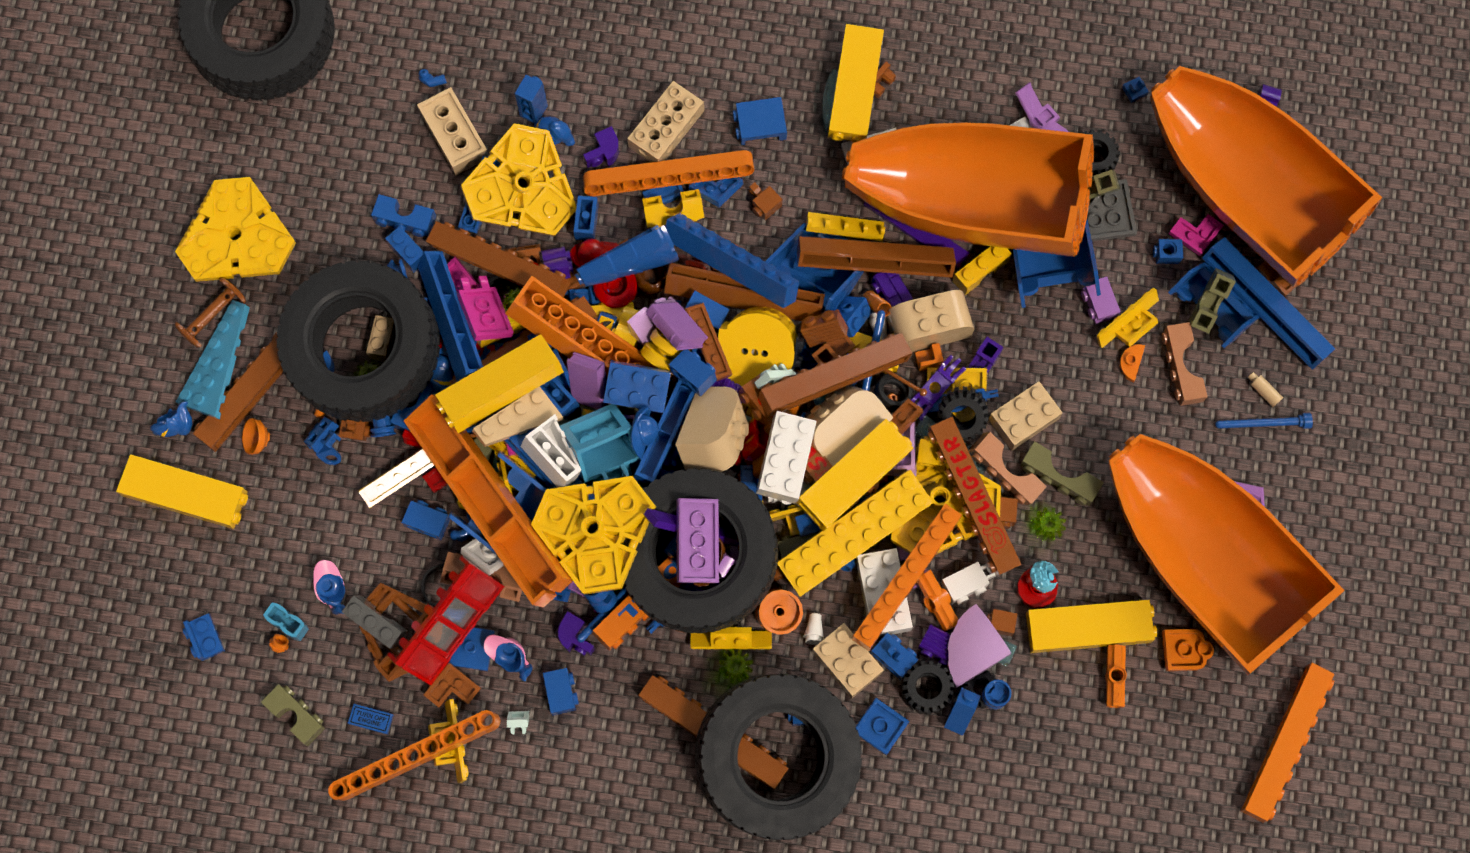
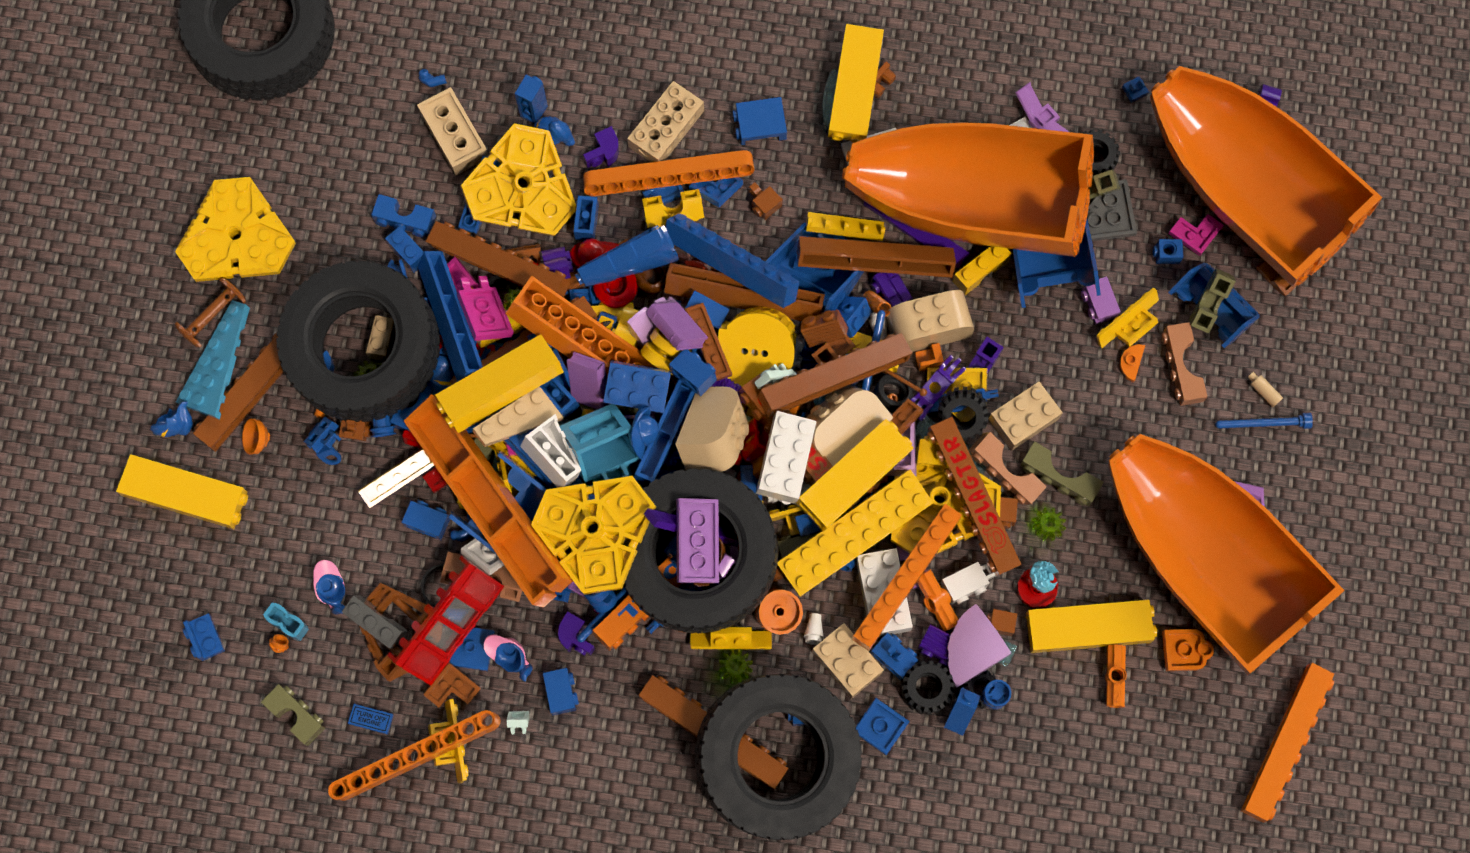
(1270, 304): blue brick -> none

